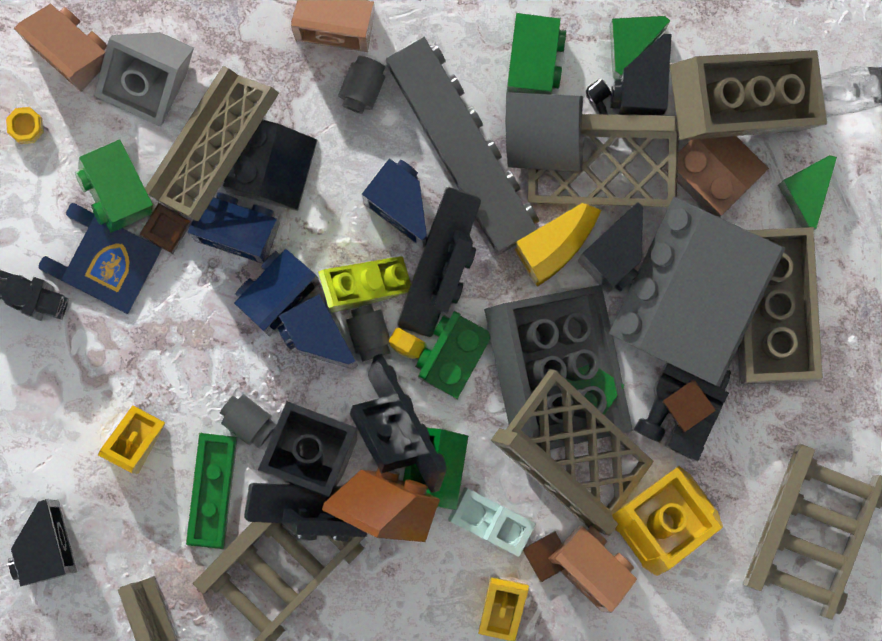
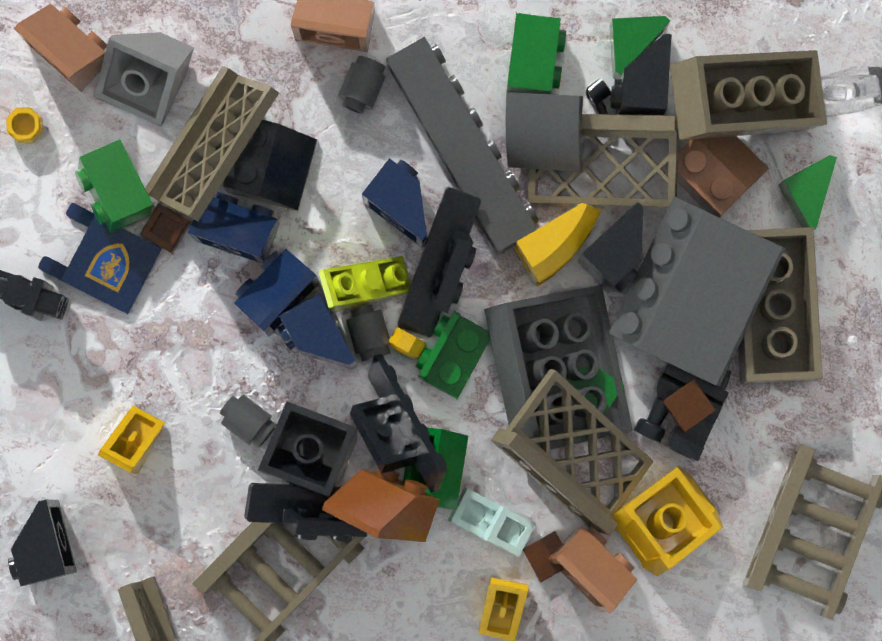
(211, 491): green tile -> none

